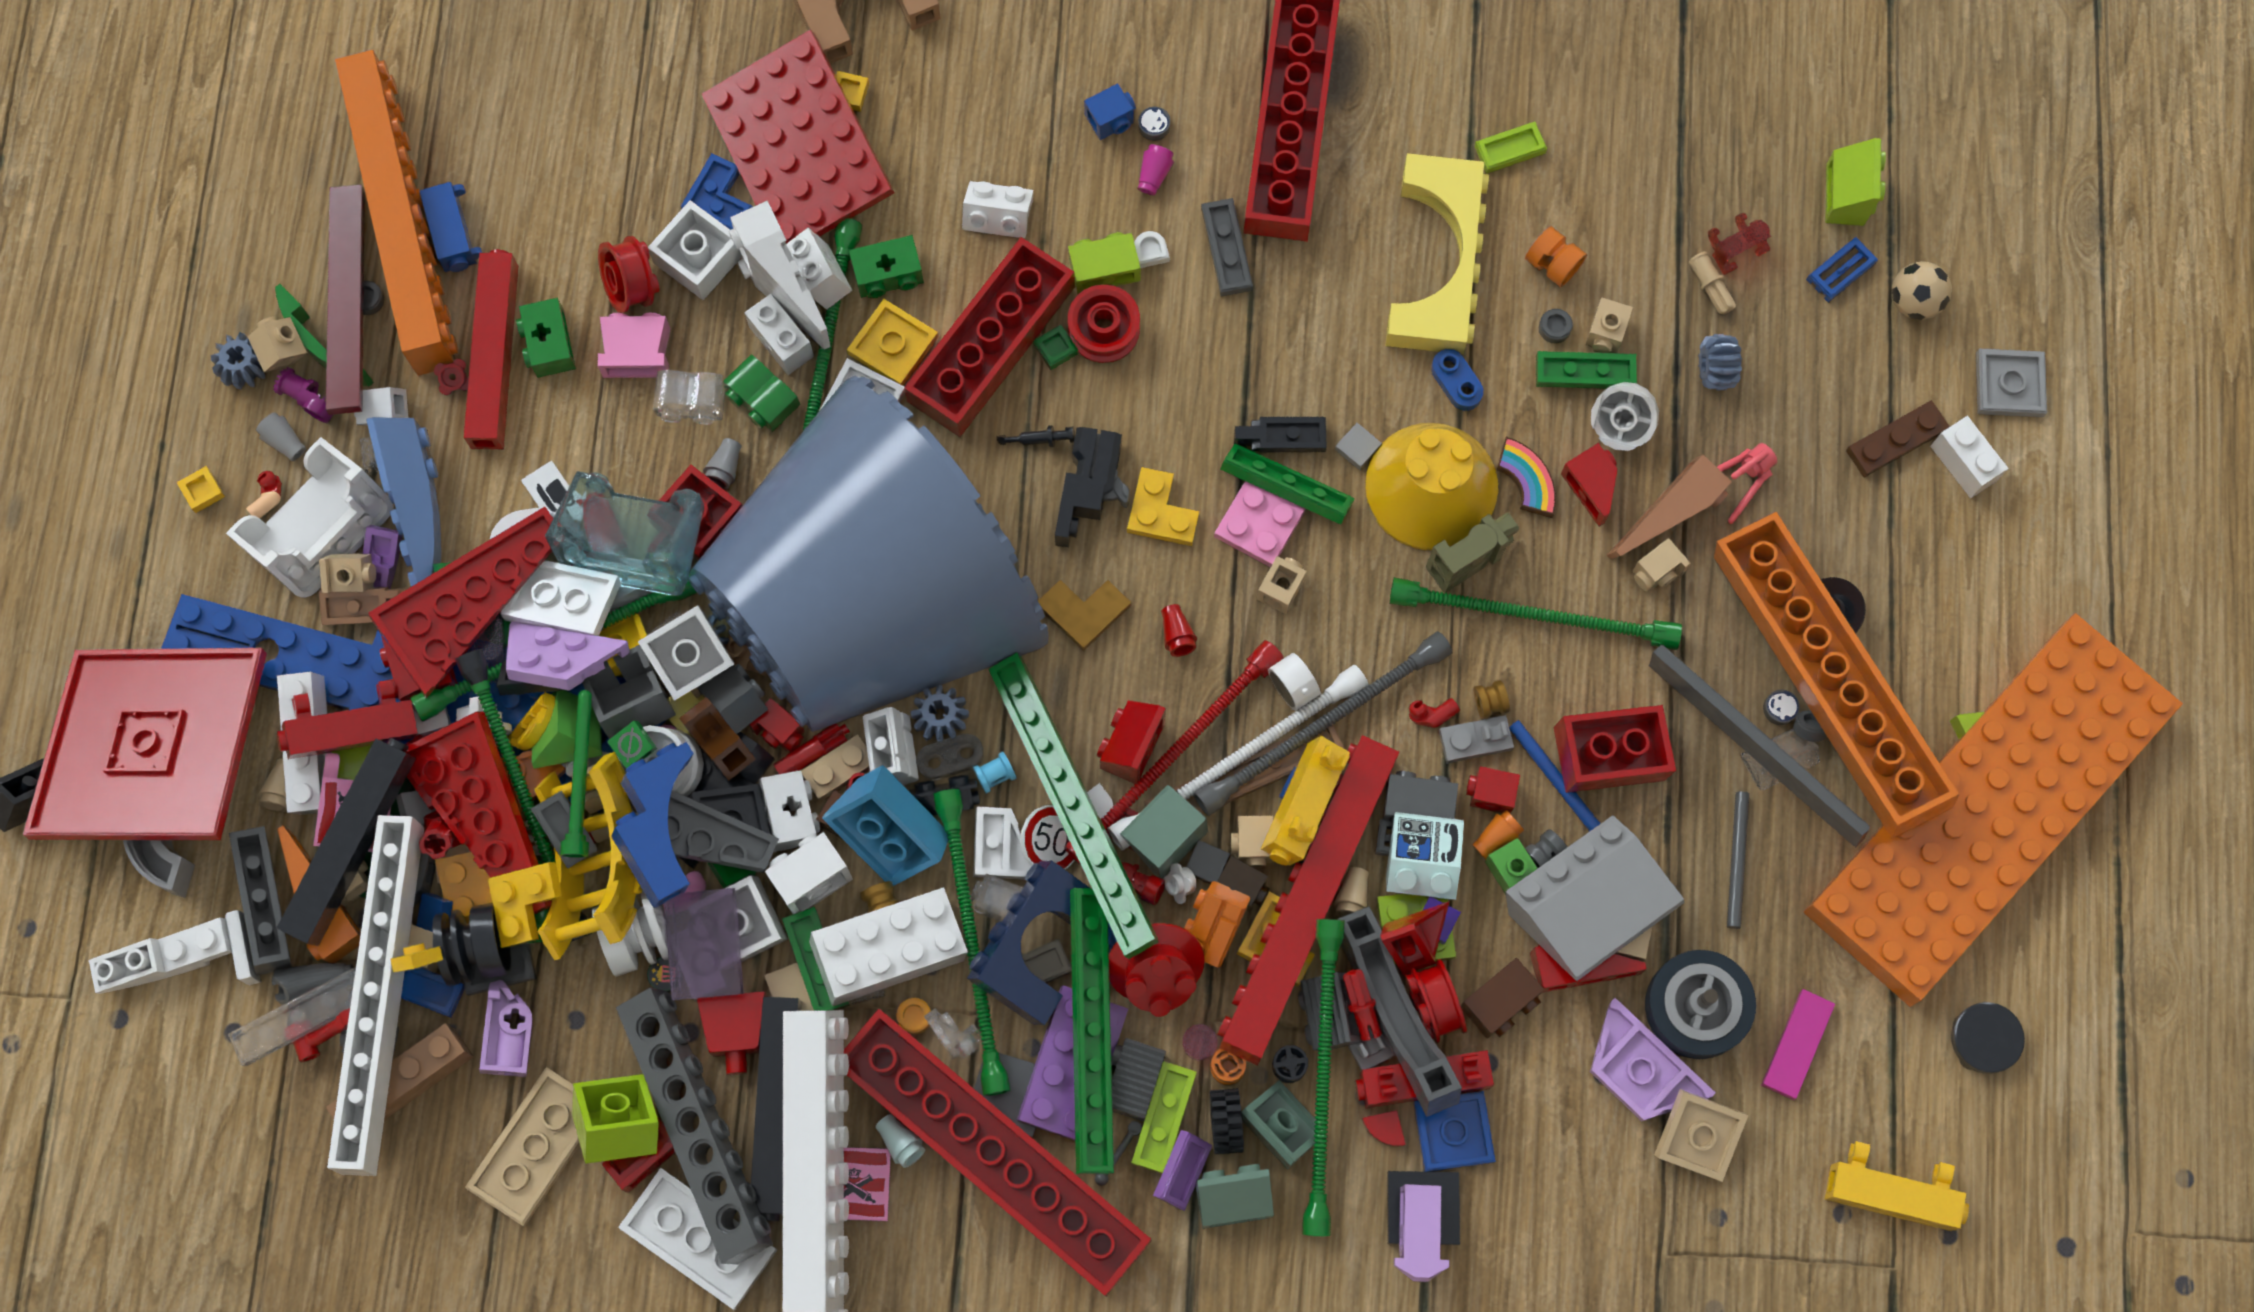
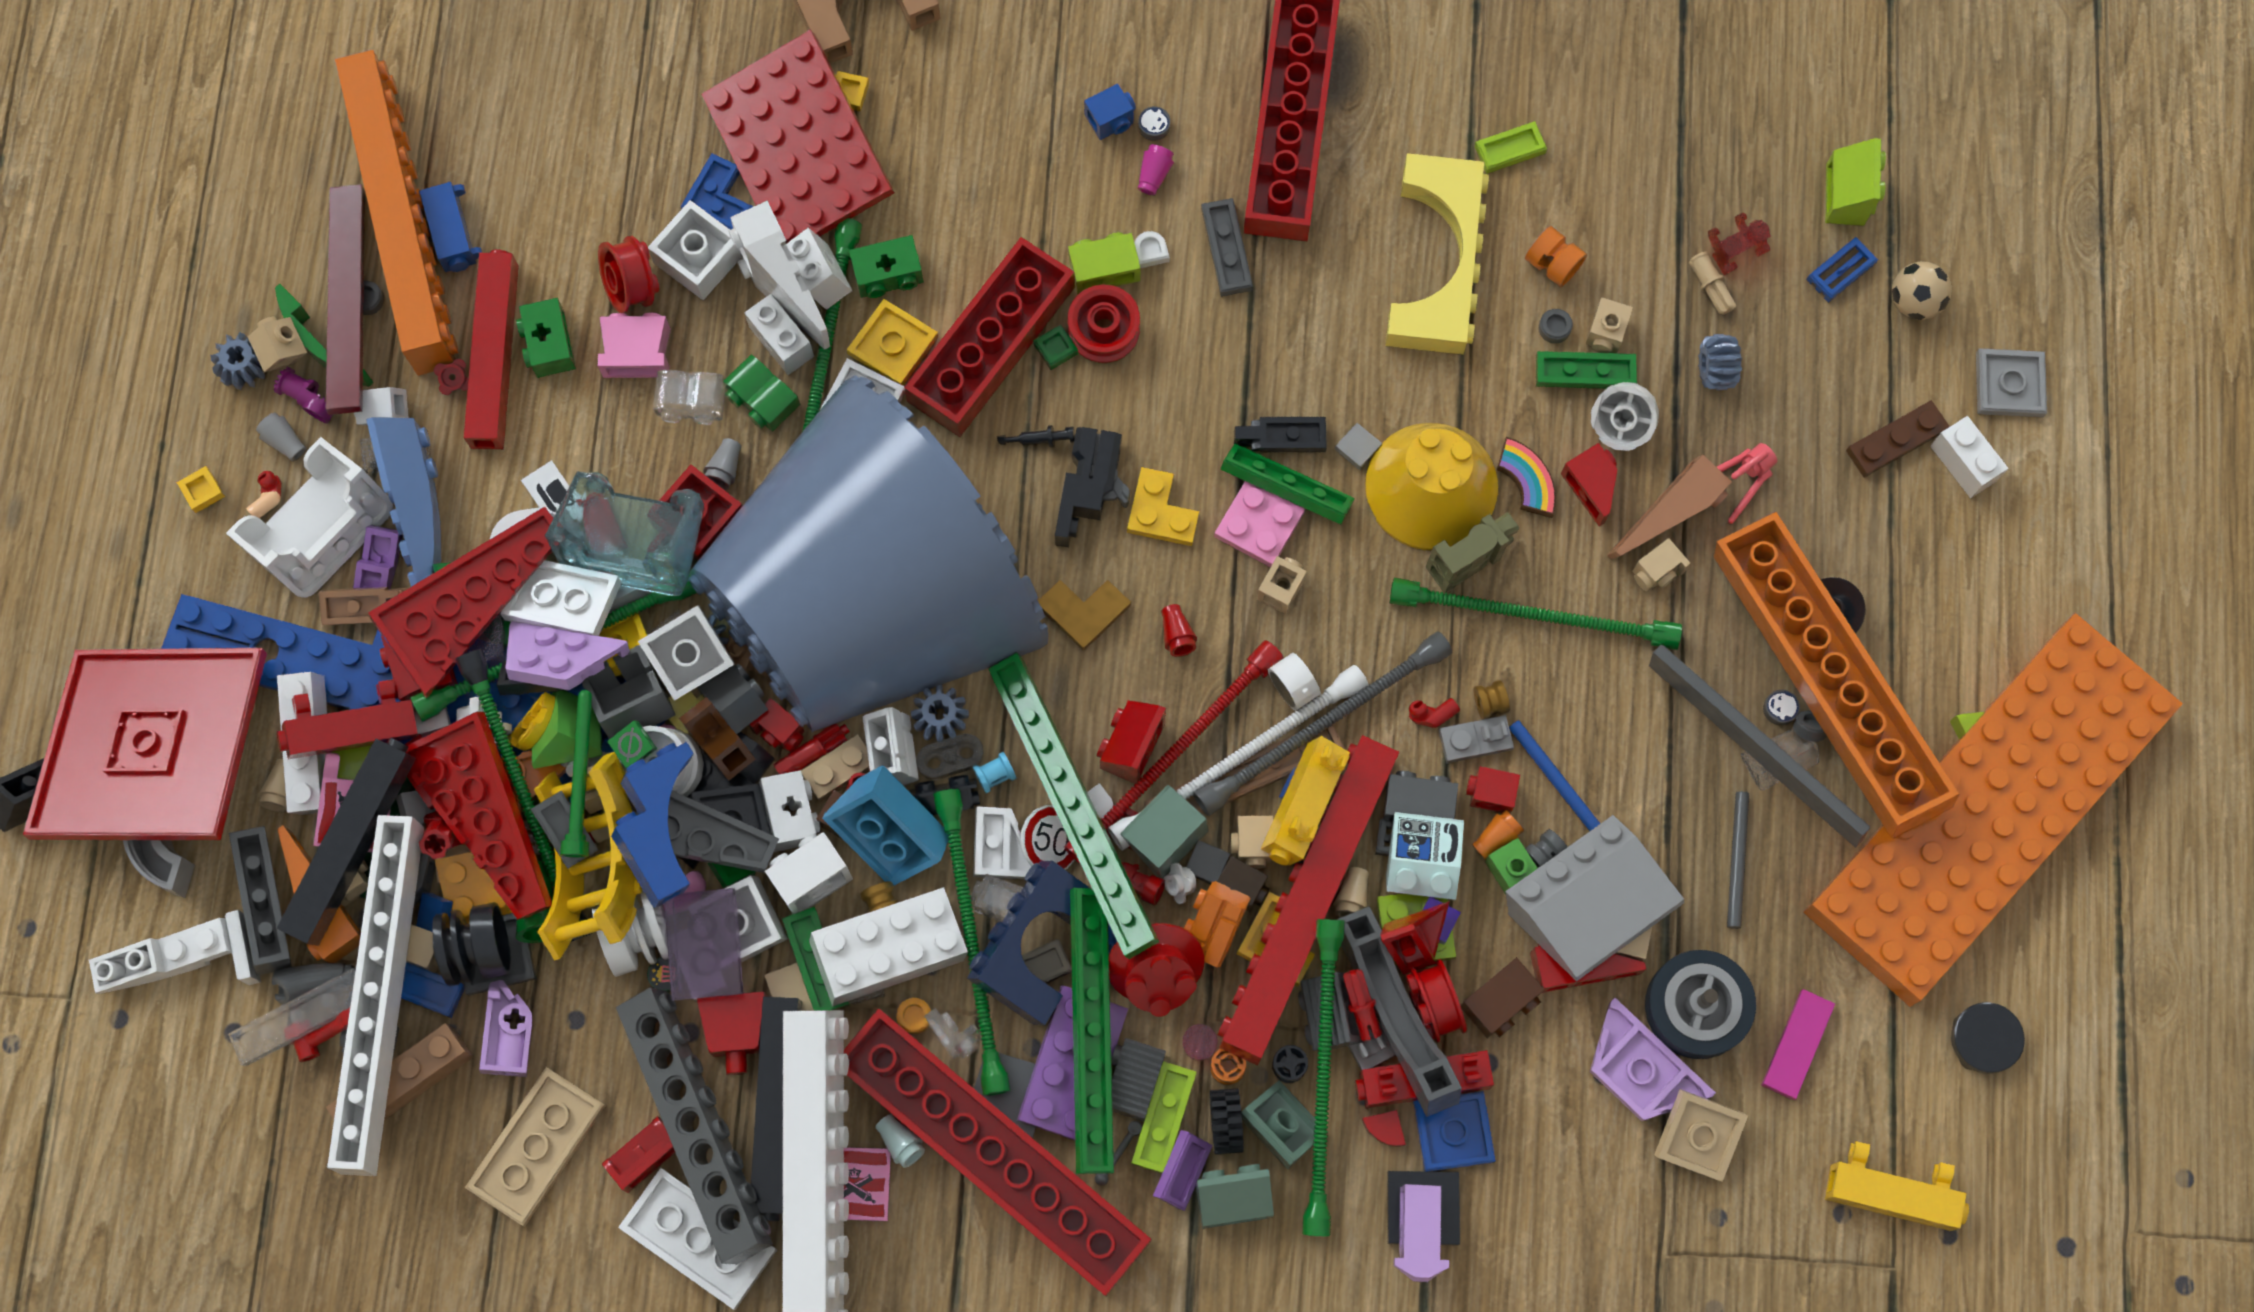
(335, 568): tan brick -> none
(415, 957): yellow plate -> none
(513, 901): yellow plate -> none
(614, 1118): lime brick -> none
(996, 209): white bracket -> none
(1455, 378): blue plate -> none
(1614, 748): red brick -> none

